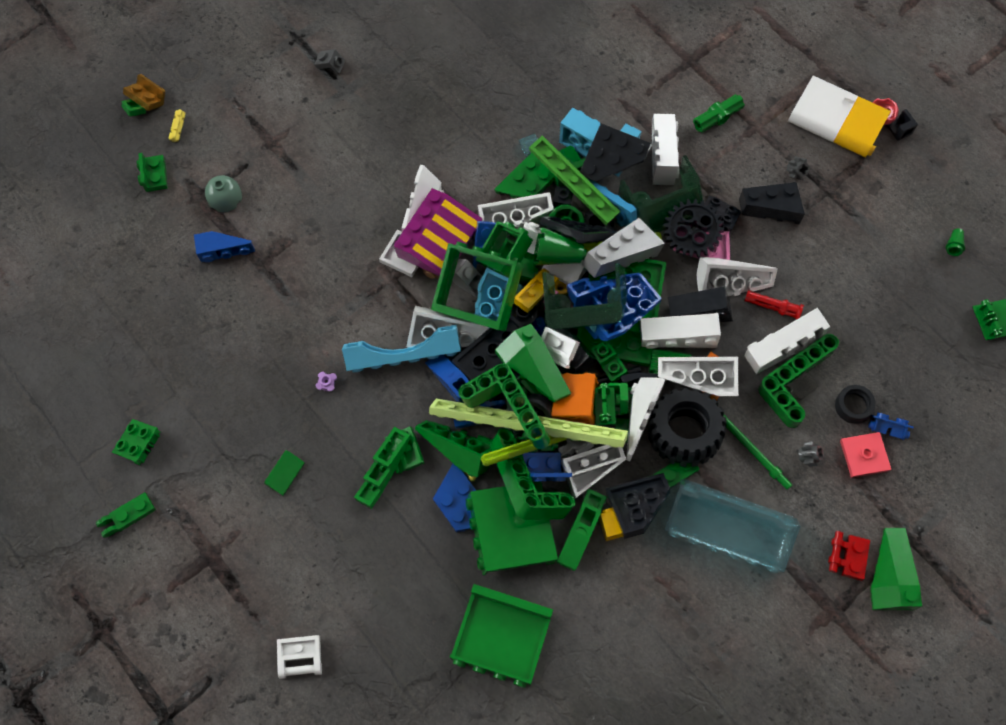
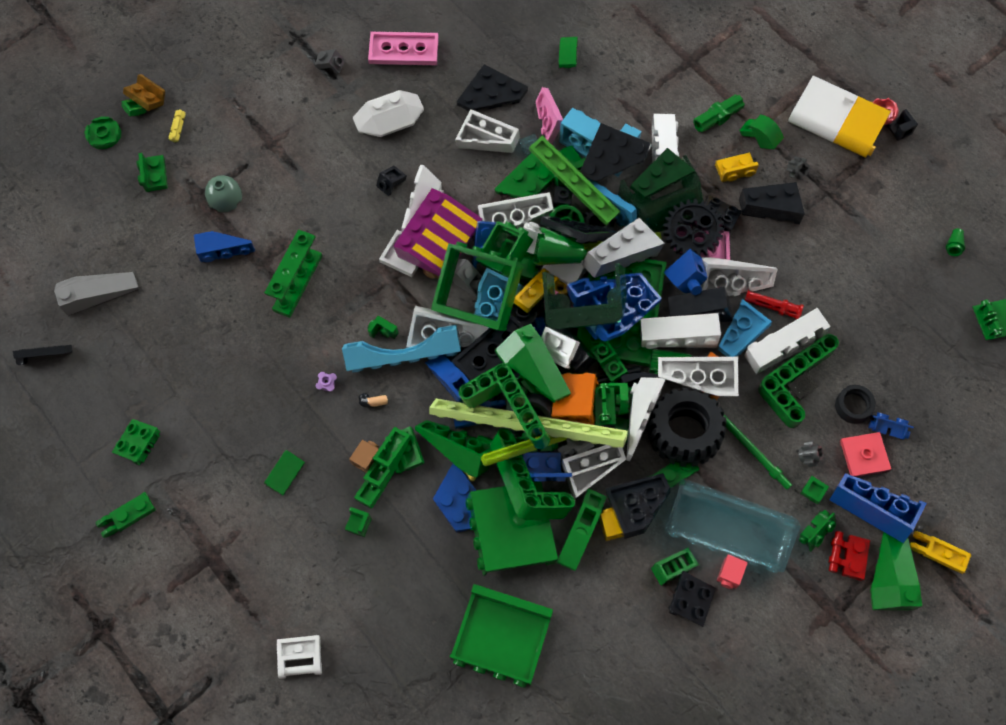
(22, 354): none -> black hinge
(87, 291): none -> light grey wedge
(103, 133): none -> green tile
(293, 273): none -> green fence
(358, 522): none -> green panel
(363, 455): none -> medium nougat brick
(376, 401): none -> light nougat arm
(386, 328): none -> green bracket
(388, 113): none -> white wedge
(390, 178): none -> black bracket
(396, 40): none -> bright pink plate
(486, 134): none -> white wedge
(491, 90): none -> black plate
(549, 114): none -> bright pink wing
(568, 52): none -> green slope
(661, 173): none -> dark green wing
(664, 574): none -> green slope
(688, 273): none -> blue torso
(692, 599): none -> black hinge
(731, 572): none -> coral brick
(736, 167): none -> yellow bracket
(743, 330): none -> dark azure wing
(764, 130): none -> green brick
(814, 490): none -> green plate
(814, 537): none -> green hinge
(878, 506): none -> blue wedge
(941, 552): none -> yellow hinge

